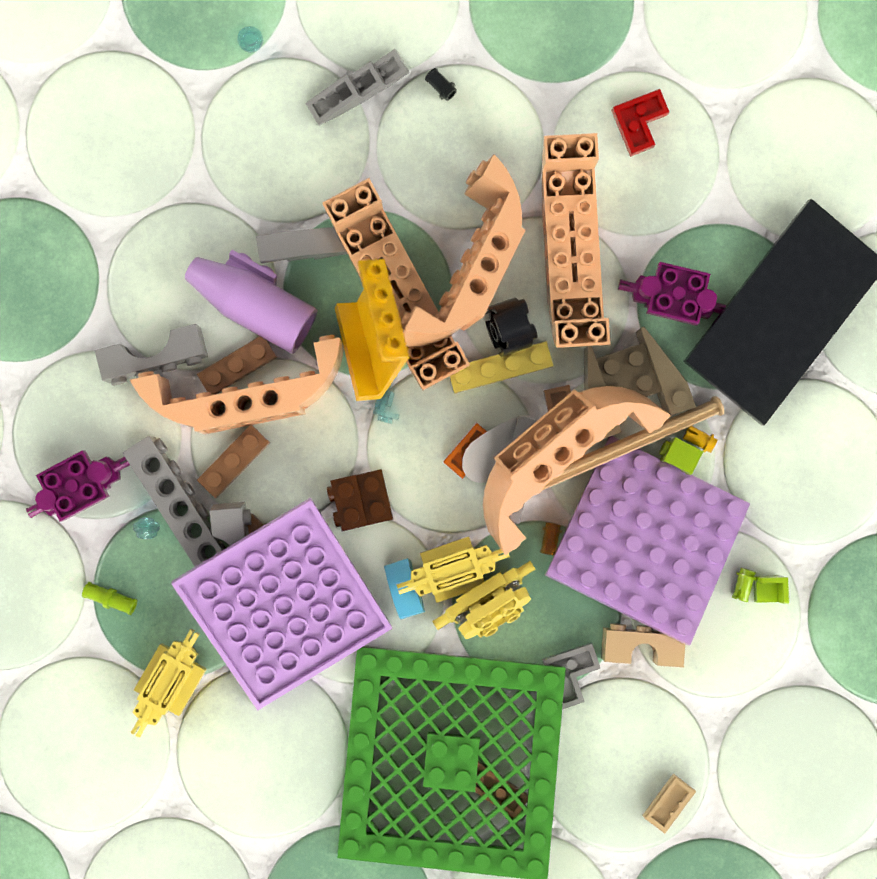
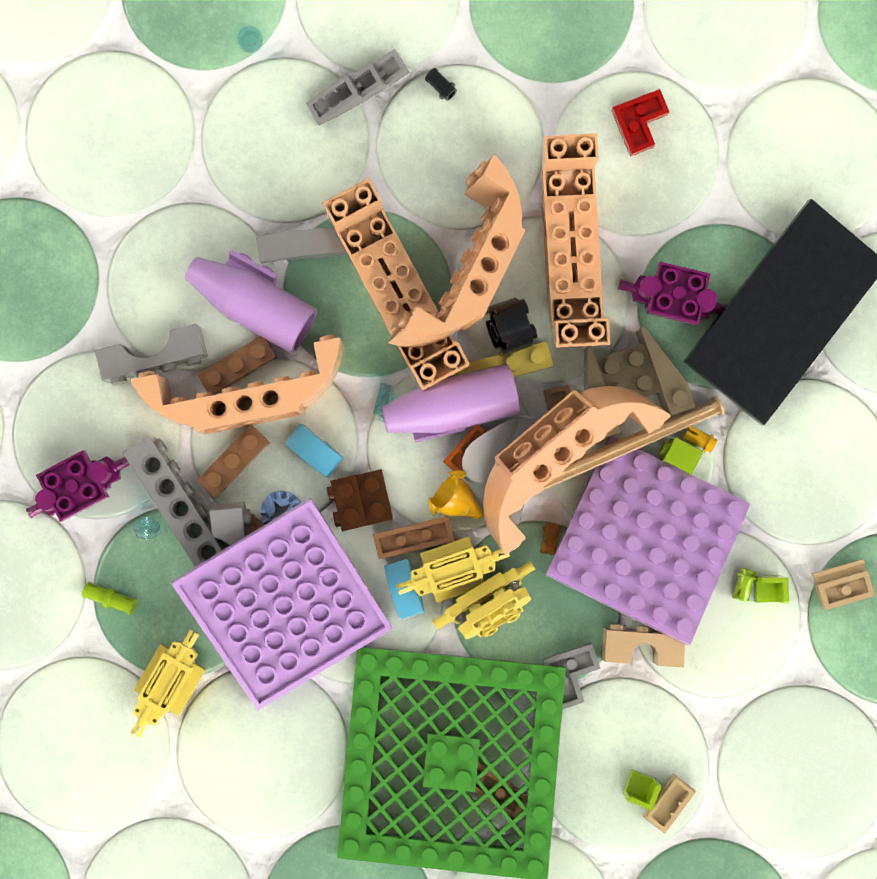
(282, 498): none -> light blue gear
(314, 450): none -> medium azure slope
(372, 333): yellow panel -> none
(413, 537): none -> medium nougat plate
(454, 404): none -> lavender piece
(455, 498): none -> yellow hat
(641, 790): none -> lime panel
(843, 584): none -> tan plate

